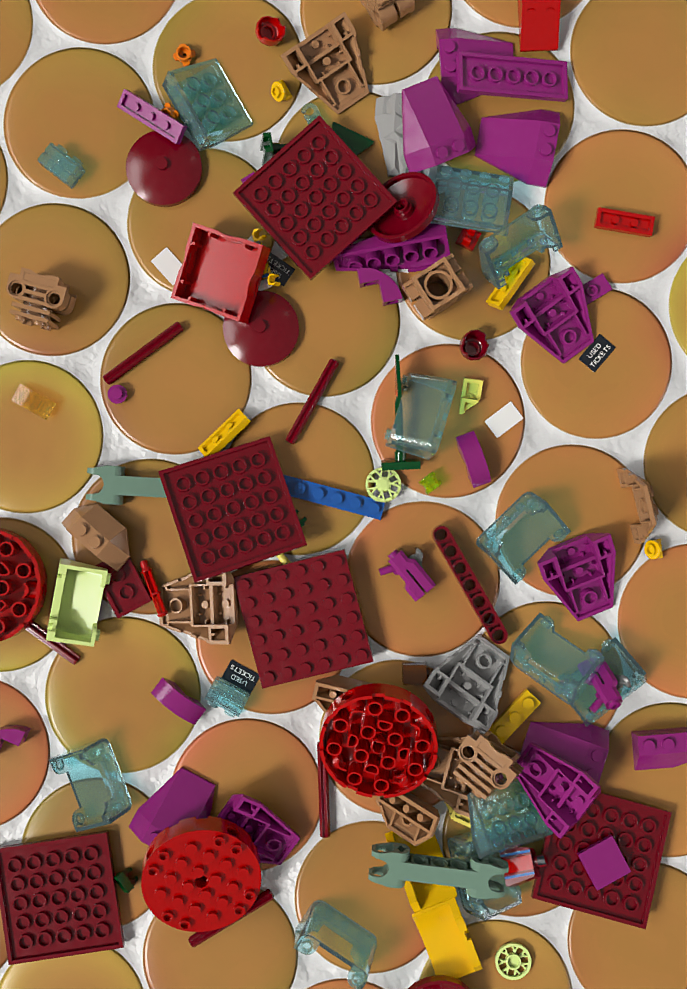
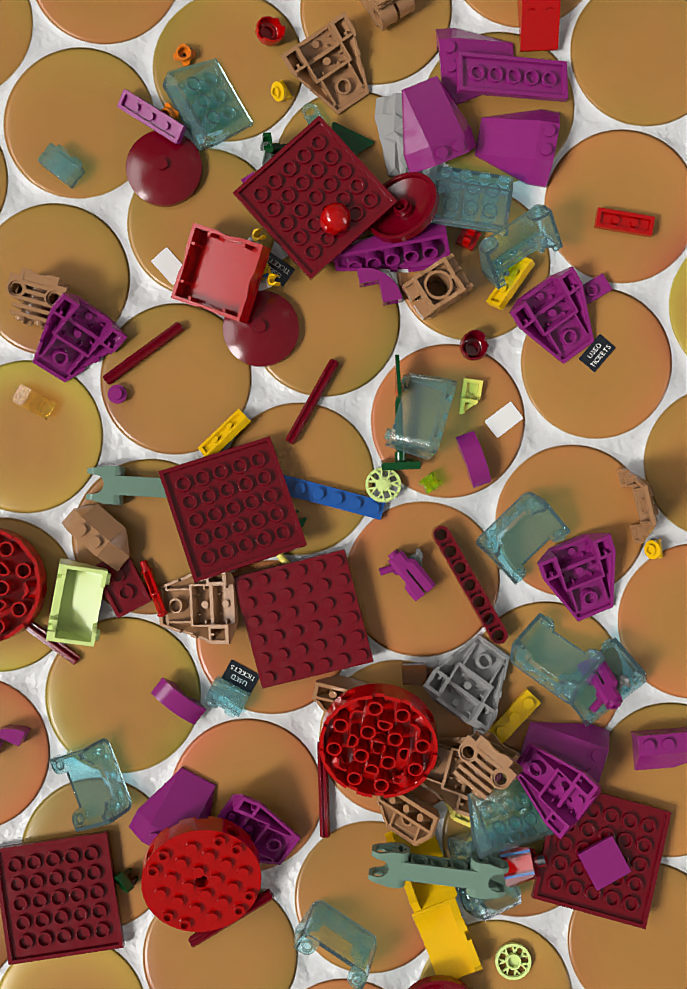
(75, 337): none -> magenta wedge
(335, 218): none -> red hair

